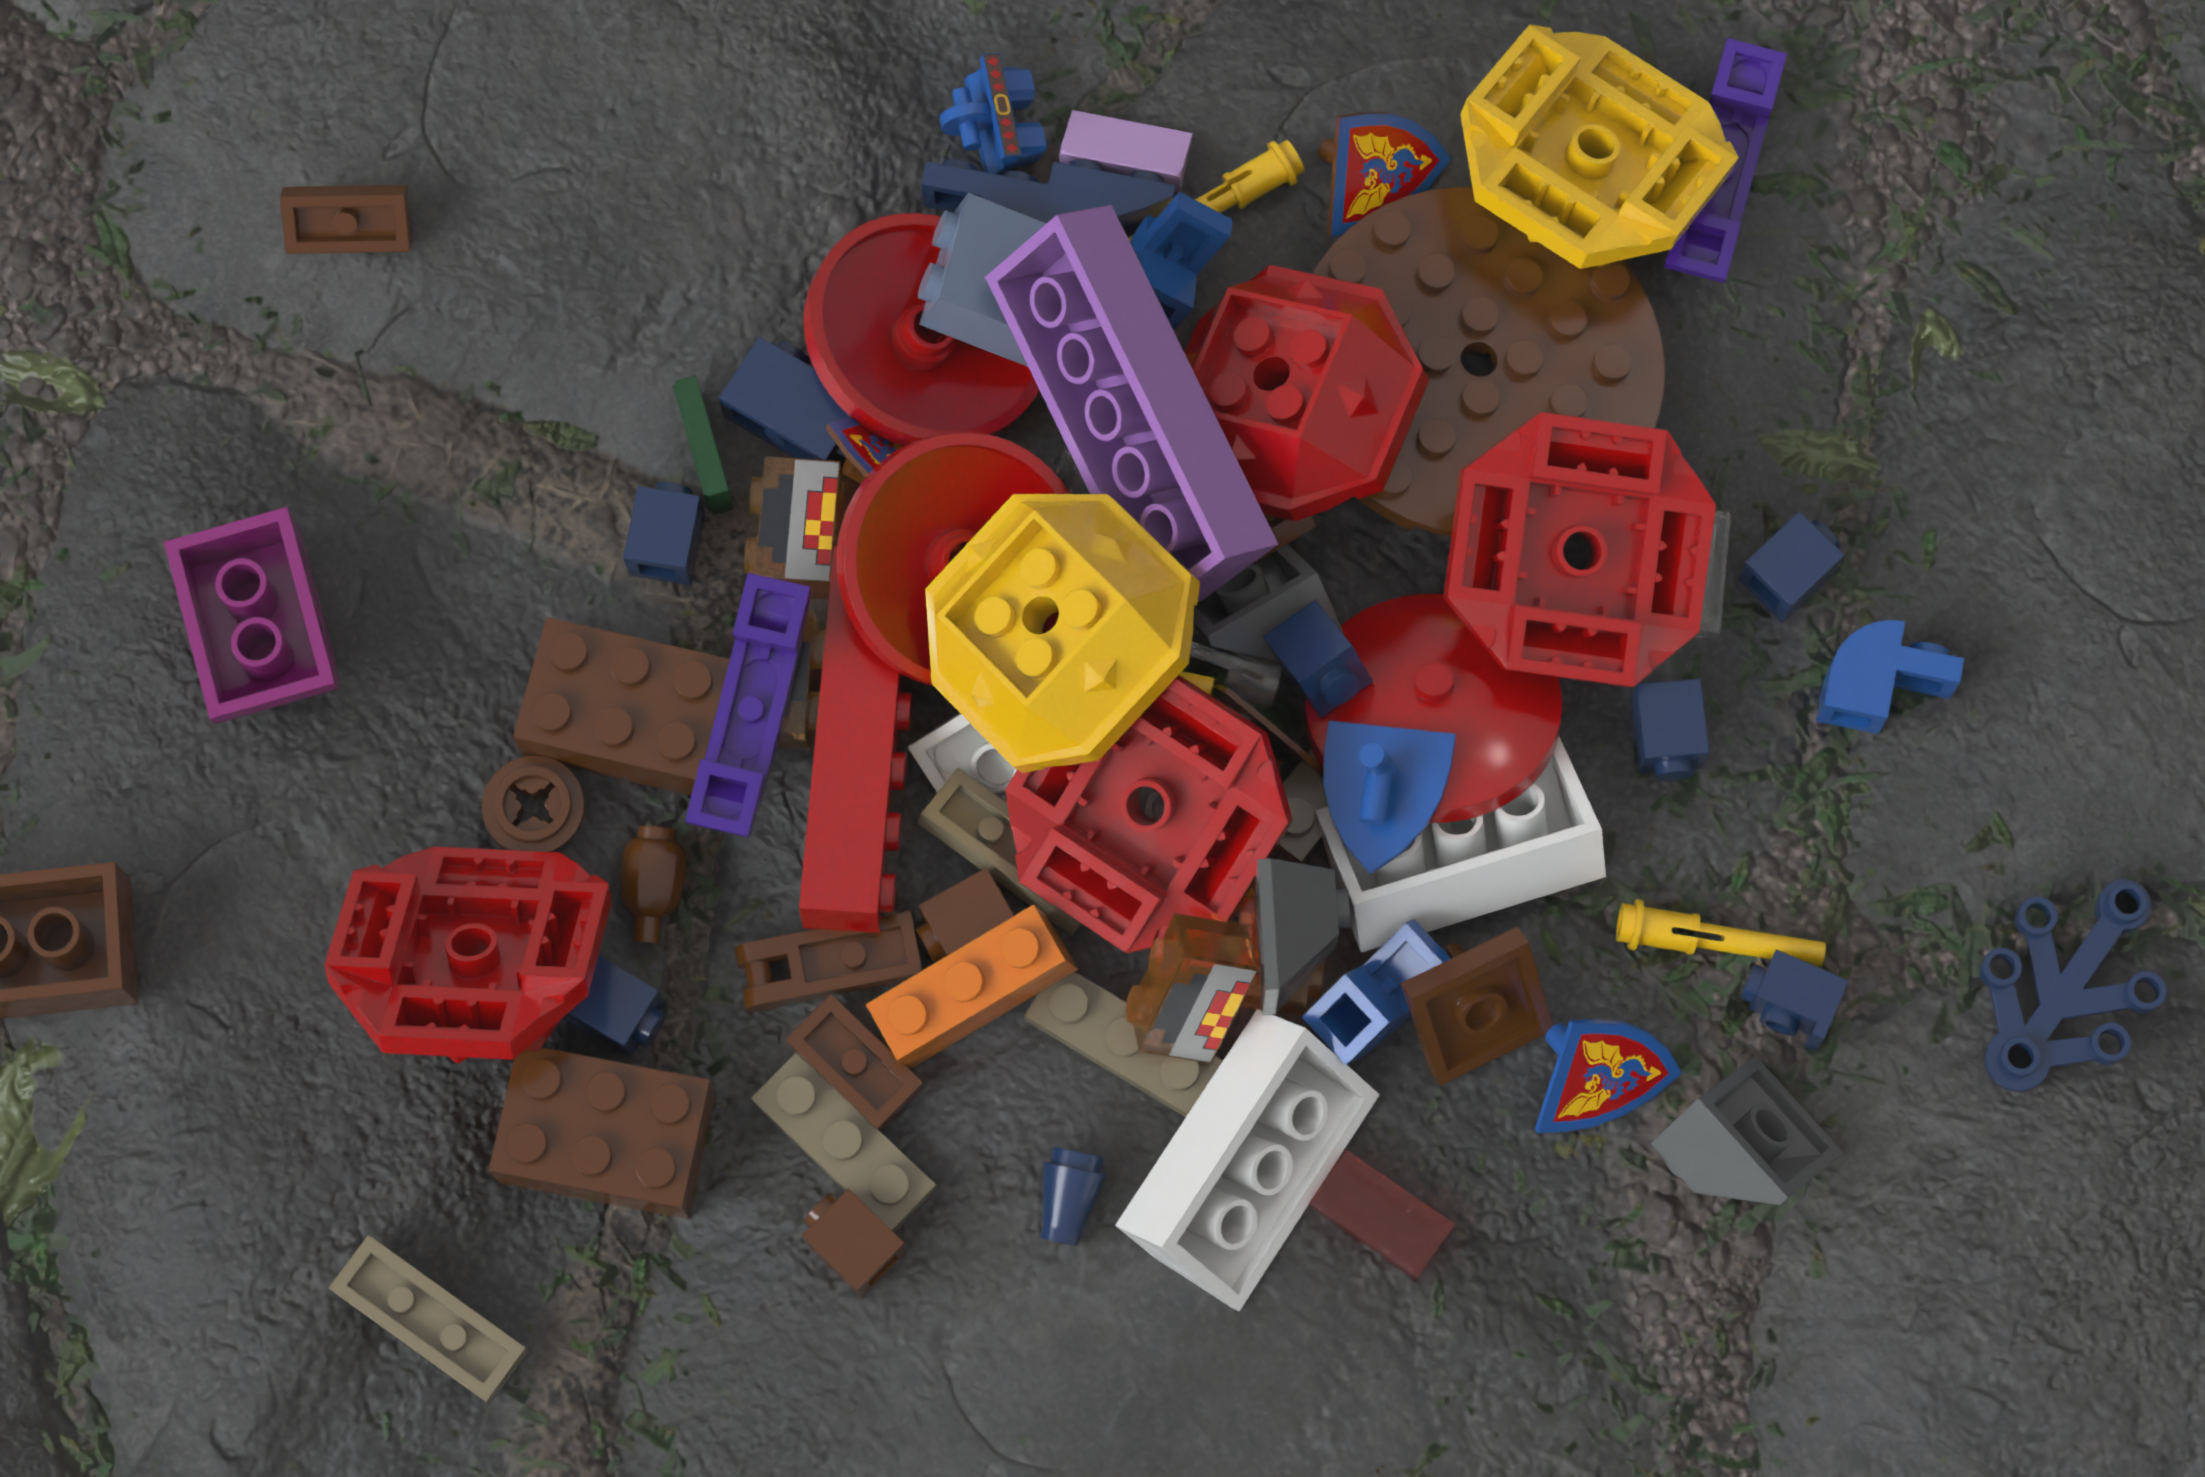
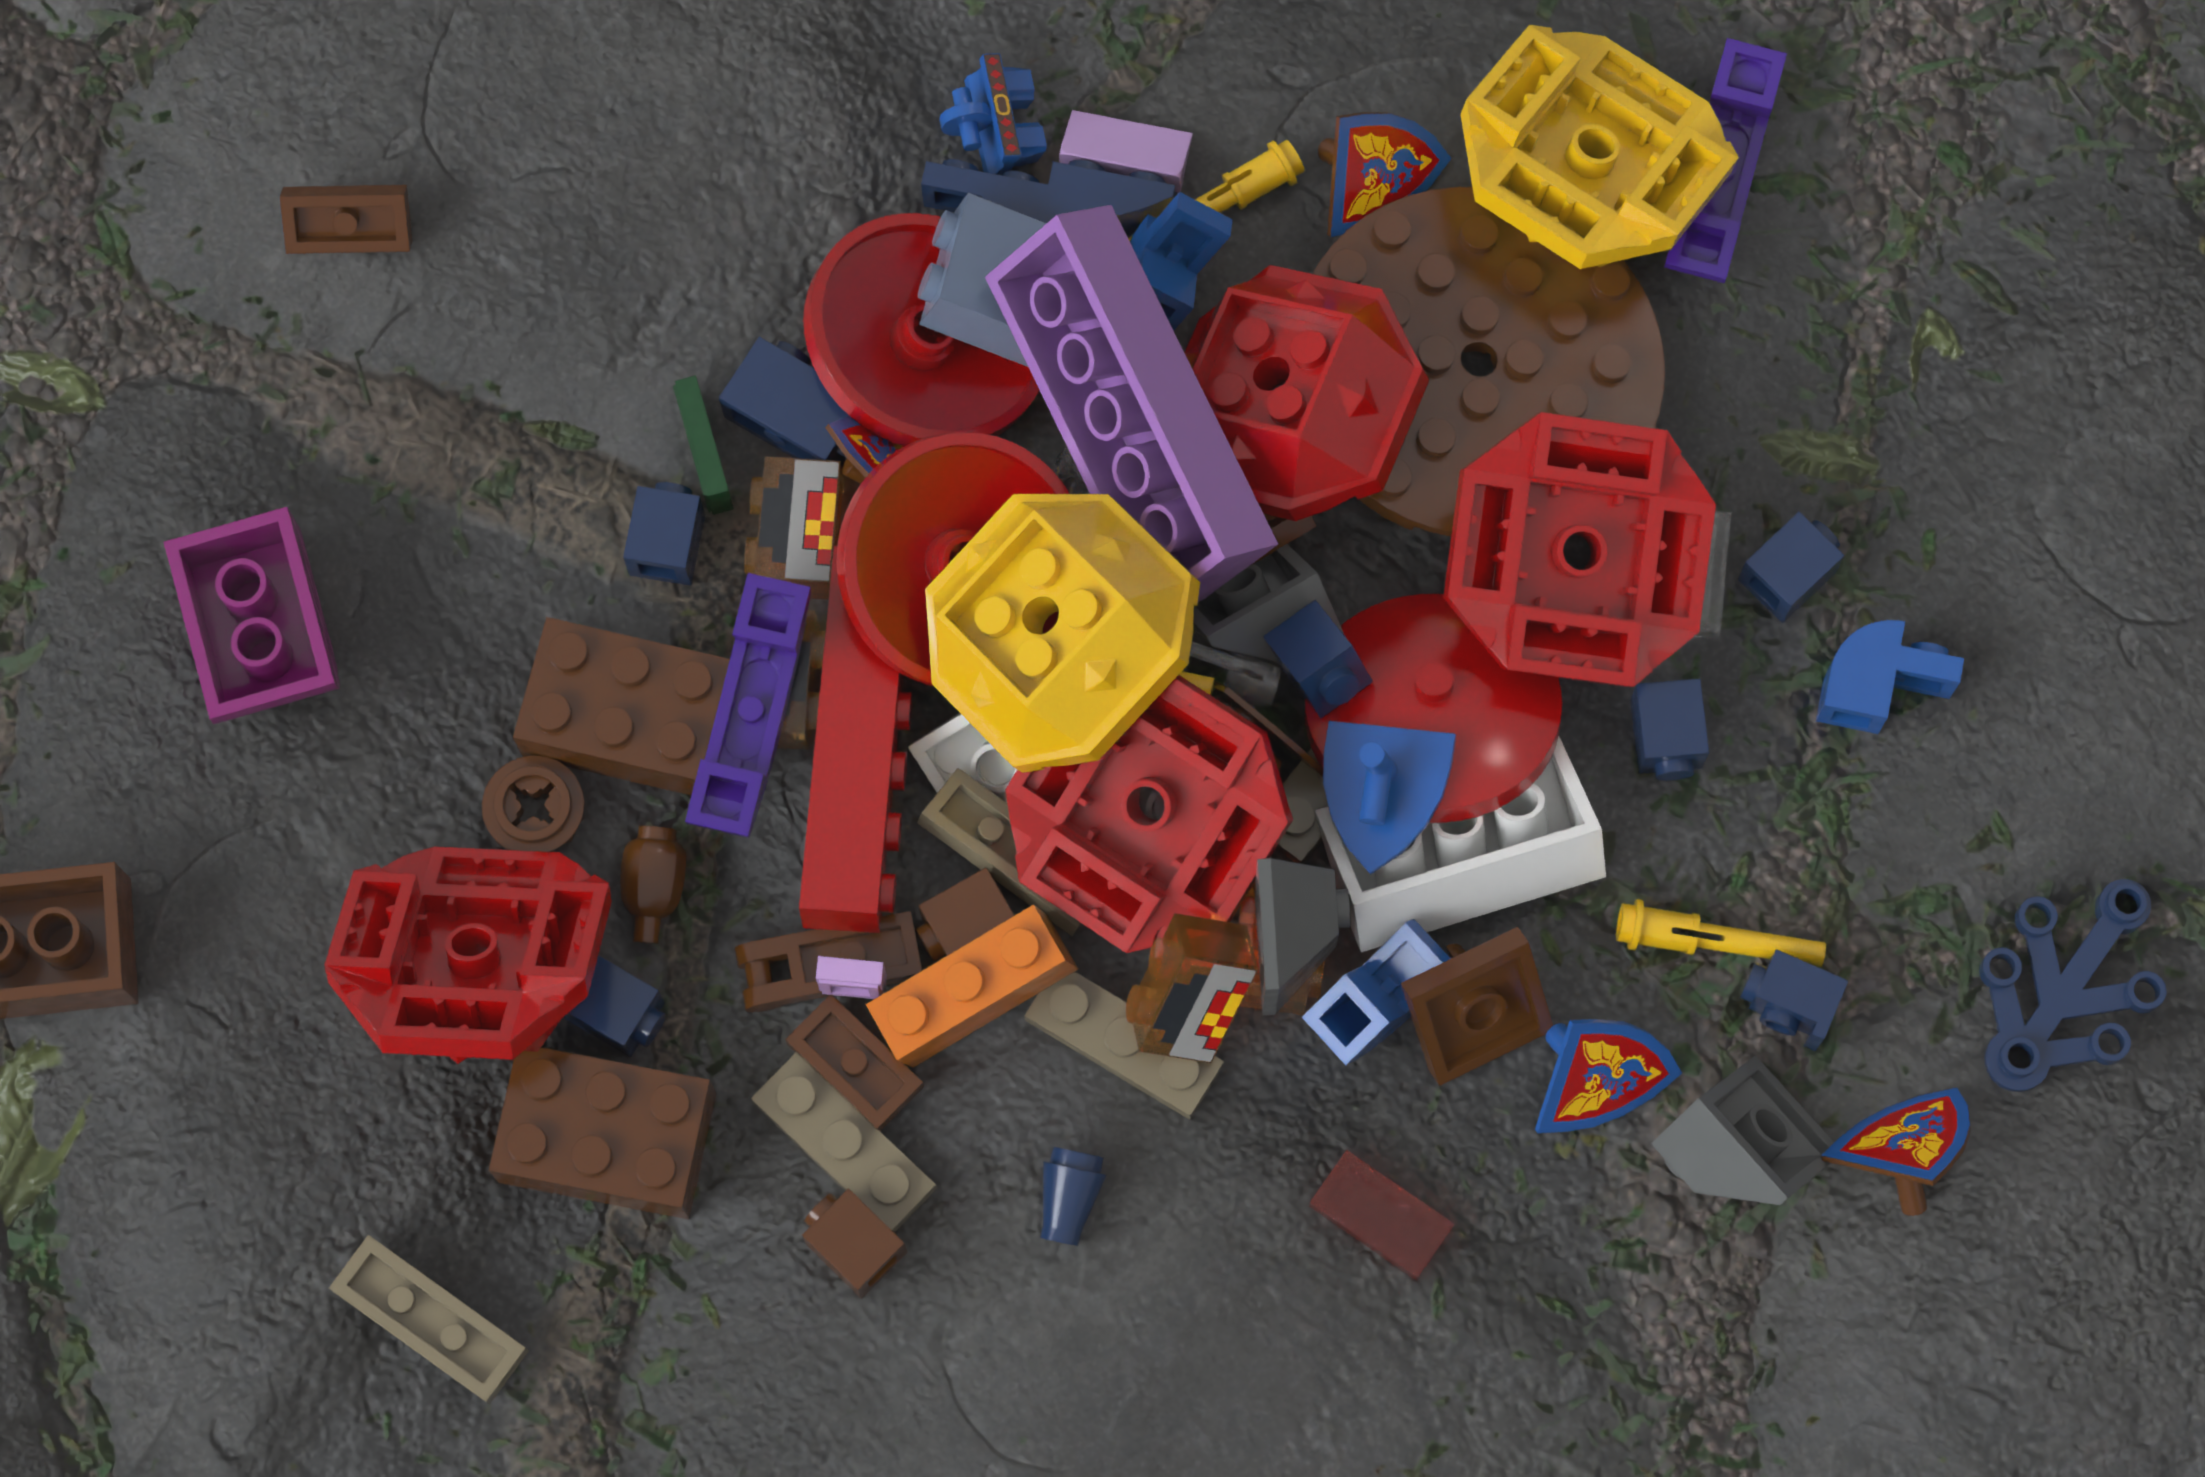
(851, 977): none -> lavender tile
(1248, 1158): white slope -> none
(1908, 1141): none -> shield

